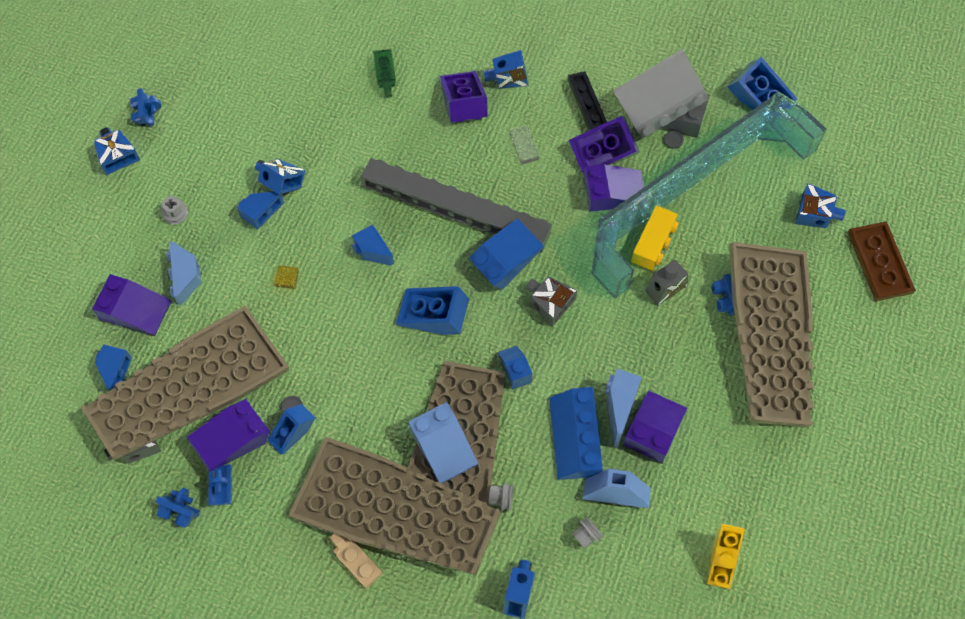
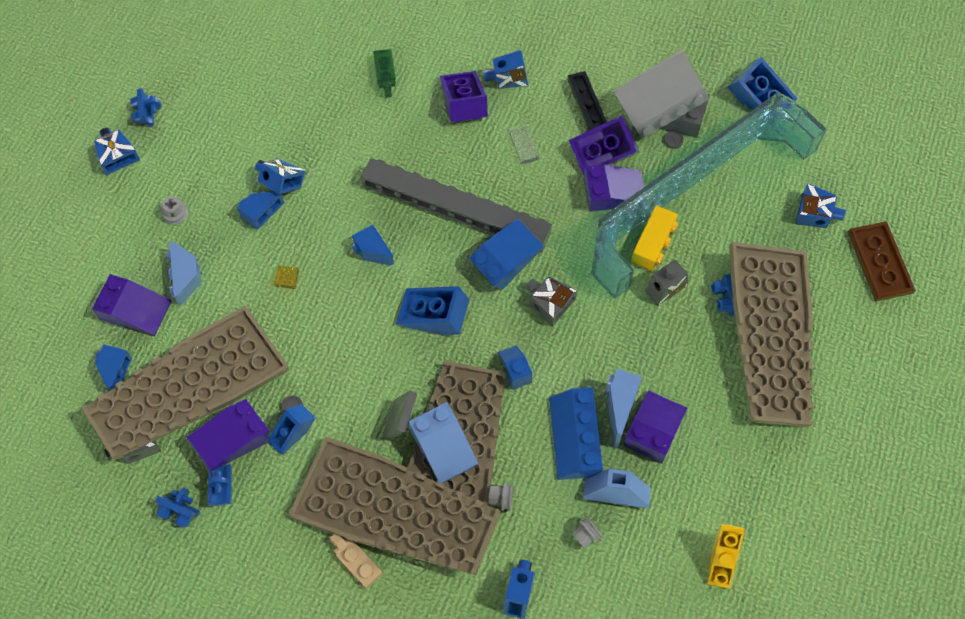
(399, 415): none -> dark grey tile

